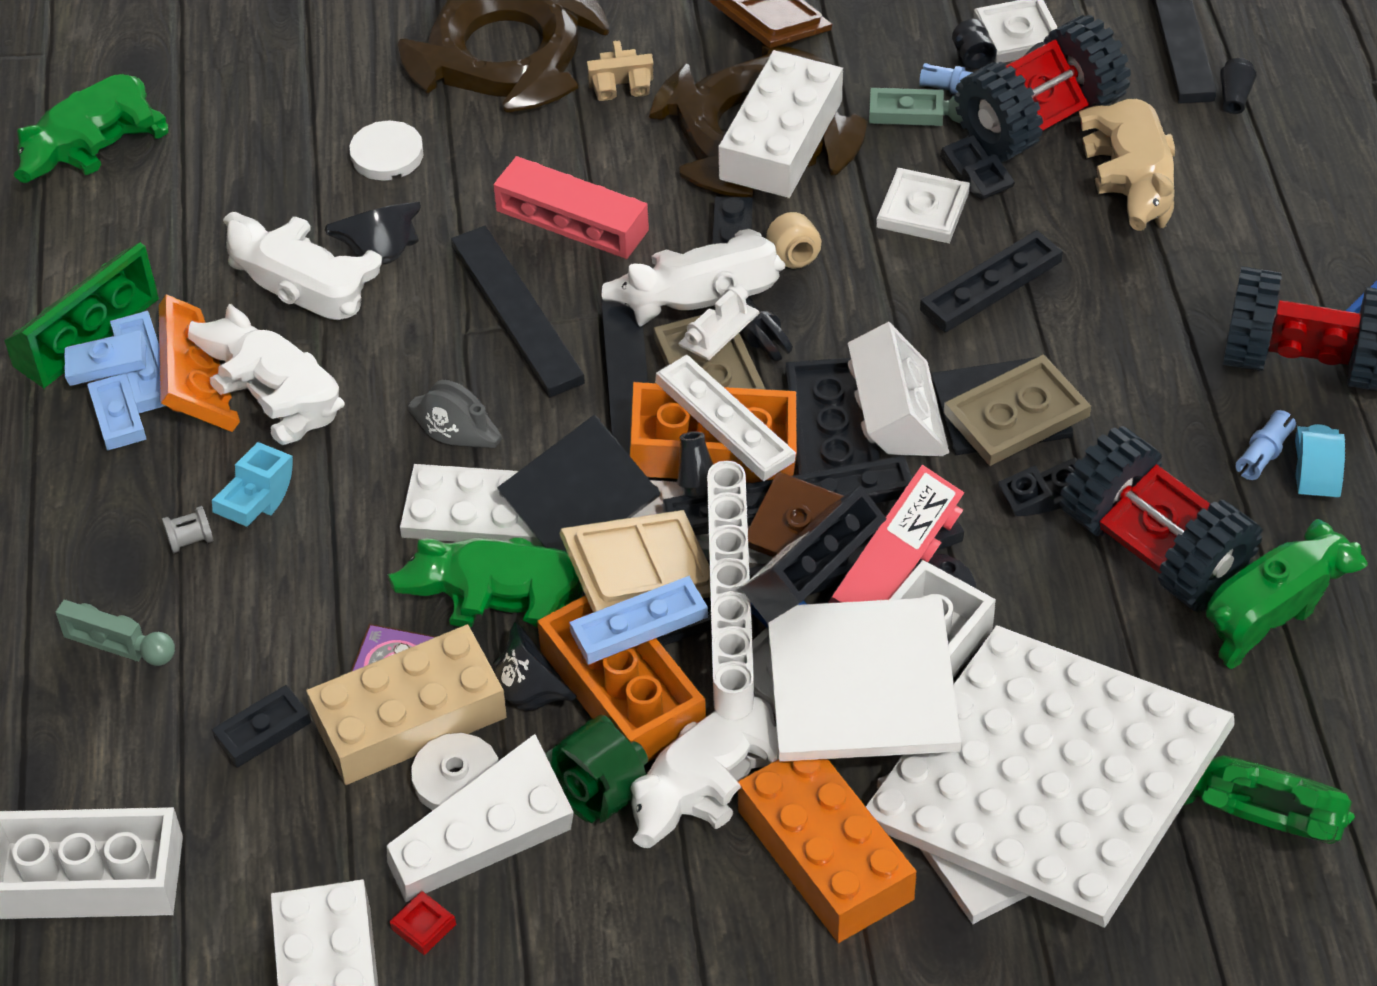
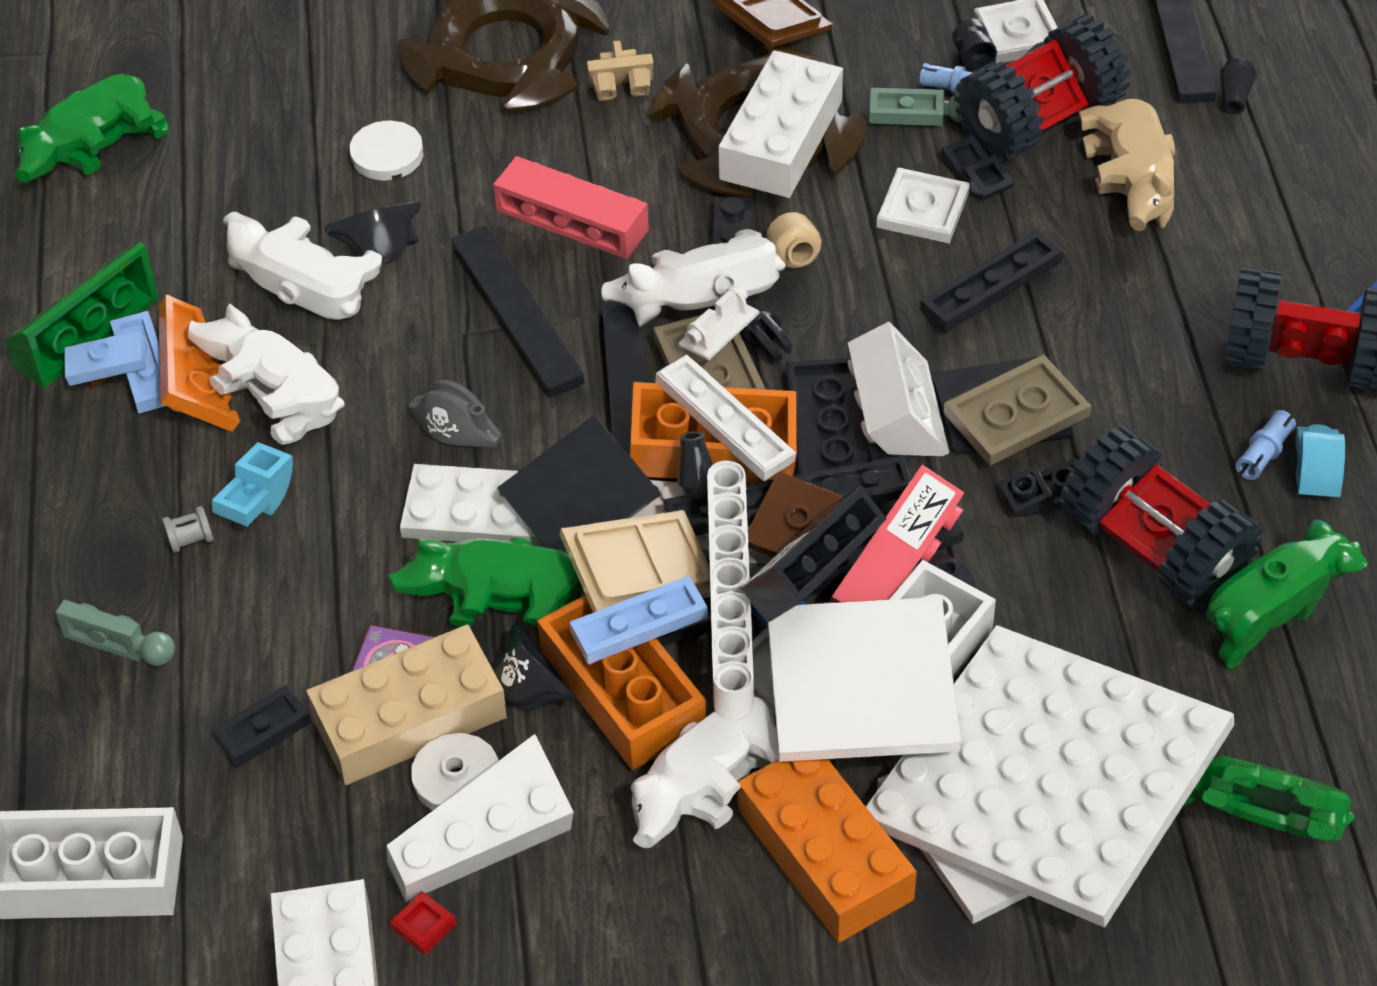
(116, 411): light blue plate -> none
(597, 769): dark green brick -> none

